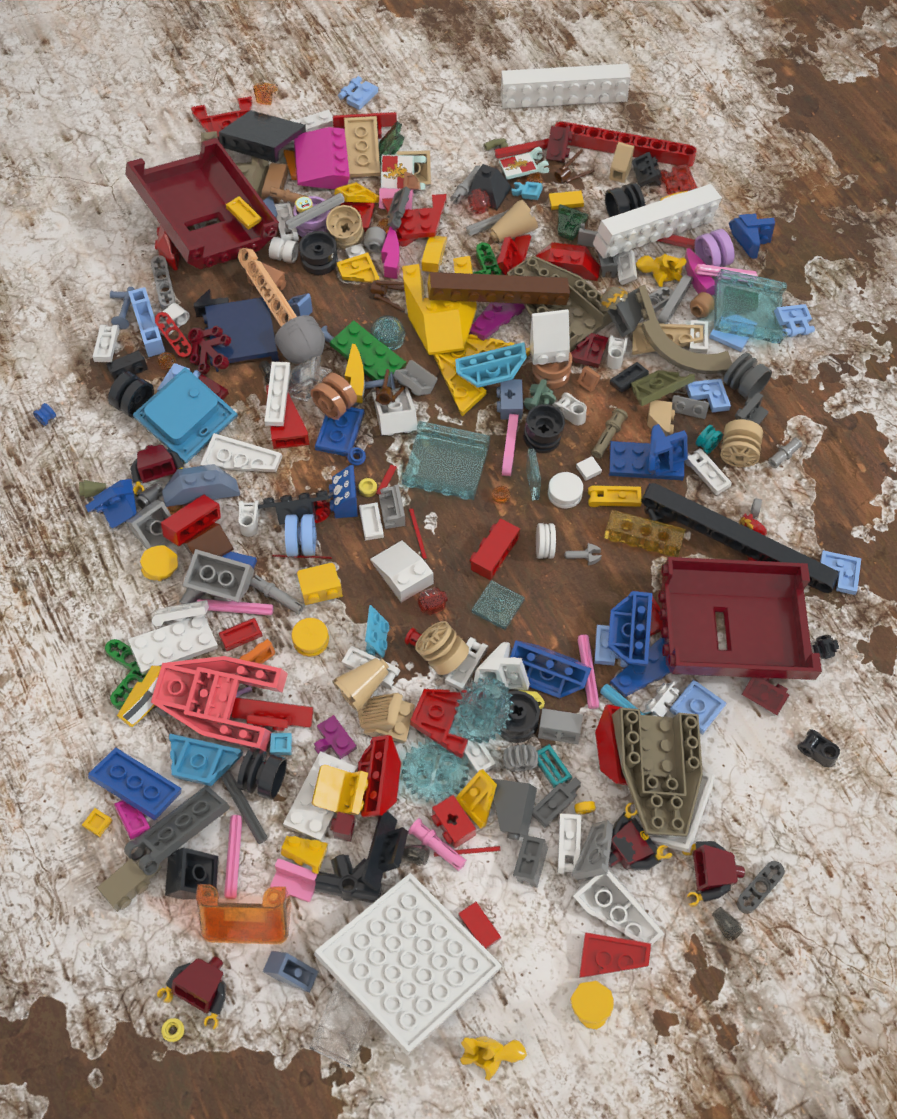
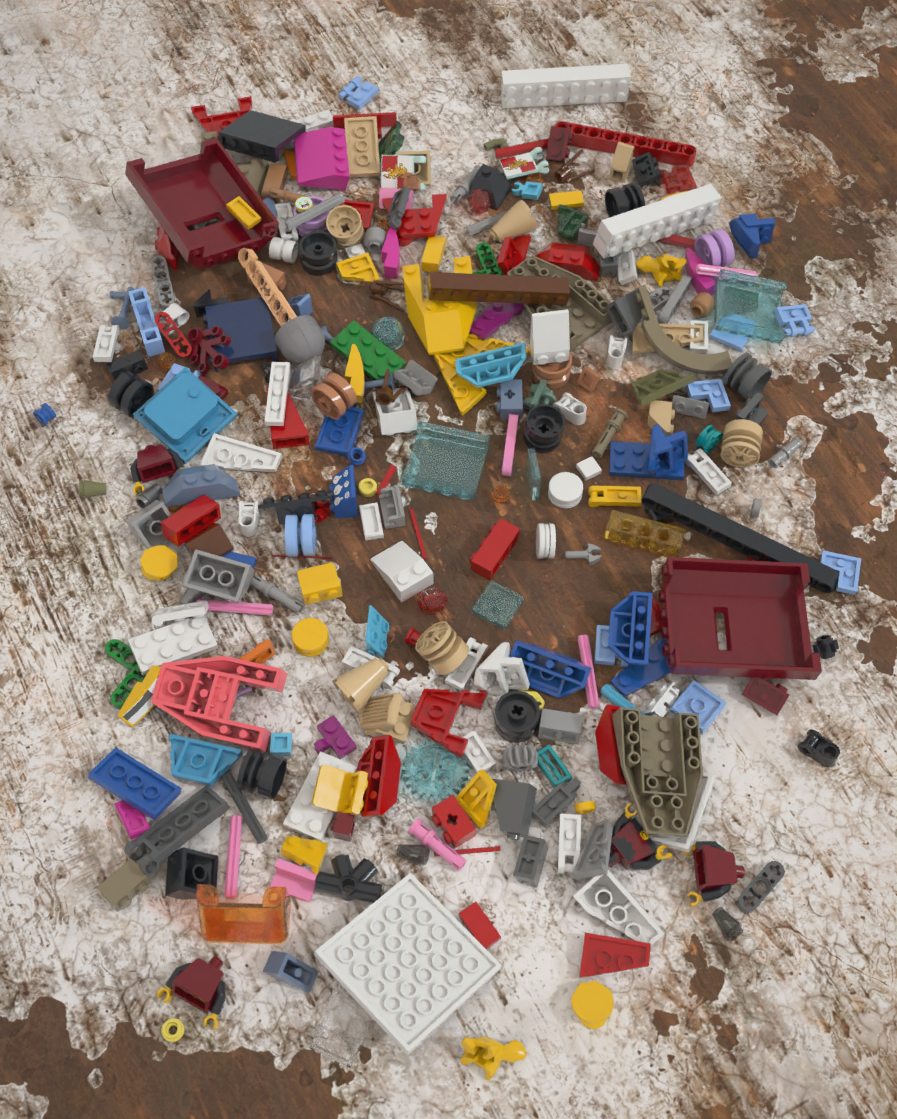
(97, 822): yellow tile -> none
(115, 502): blue piece -> none
(240, 634): red tile -> none
(263, 92): clear orange slope -> none
(272, 714): red bracket -> none
(357, 193): yellow wing -> none
(385, 850): black bracket -> none
(483, 710): clear light blue gear -> none
(590, 351): dark red wing -> none
(611, 298): dark tan hair -> none
(625, 378): black plate -> none
(753, 524): red hair -> none

